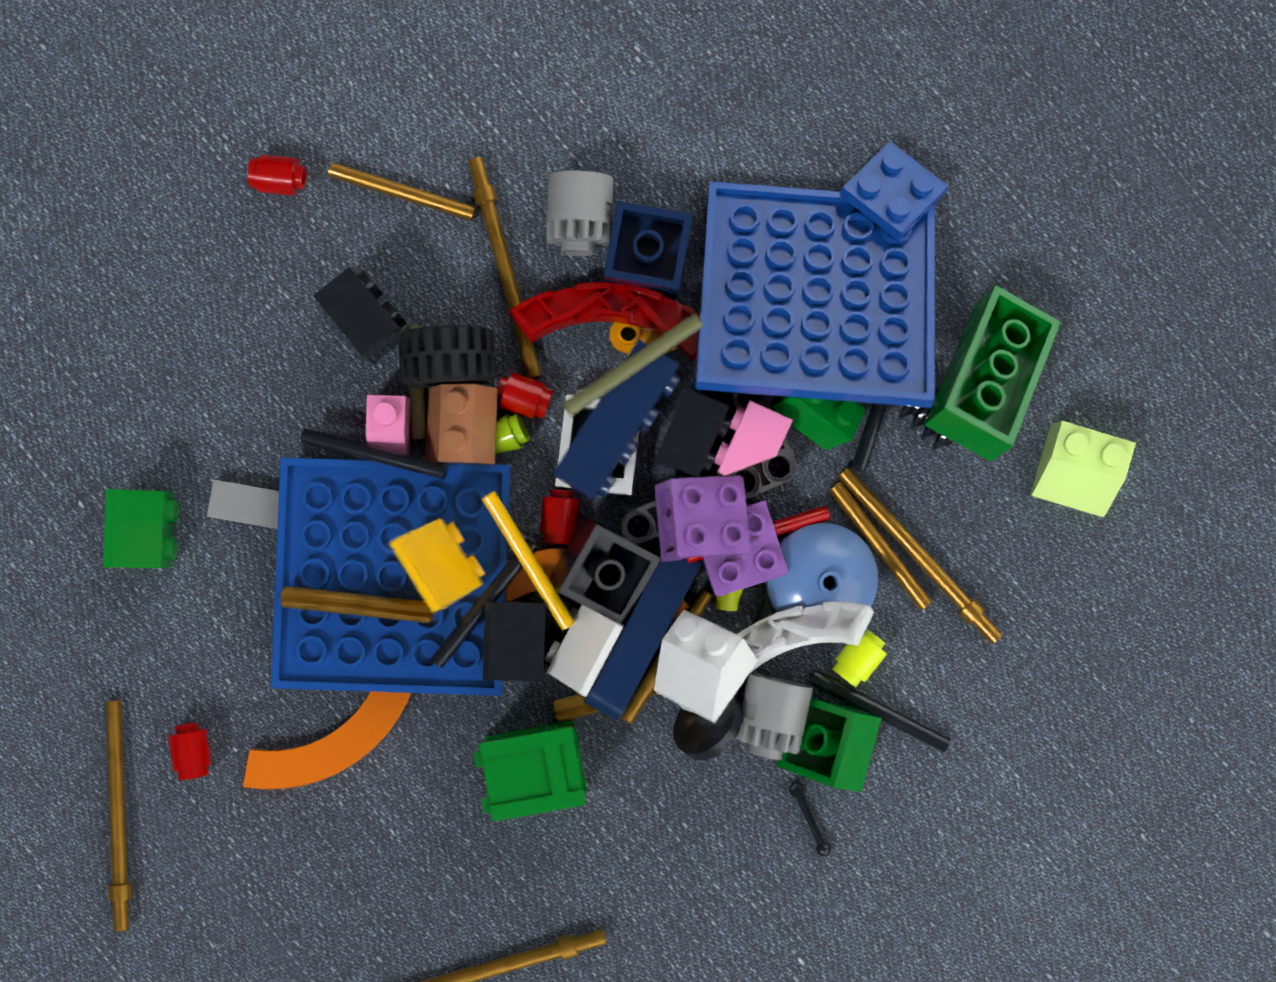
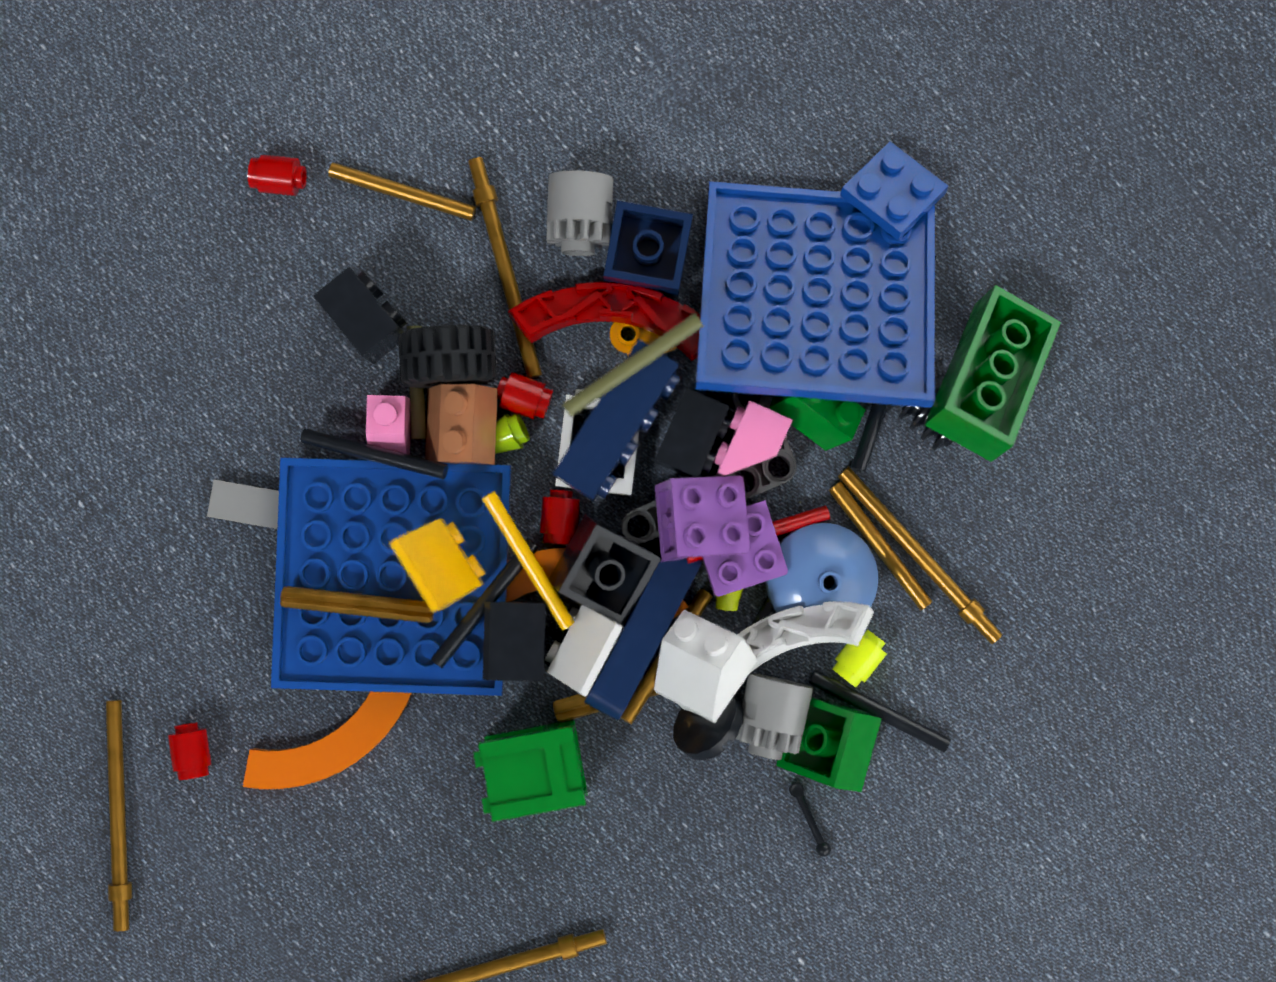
(139, 529): green slope -> none
(1082, 468): yellowish green slope -> none

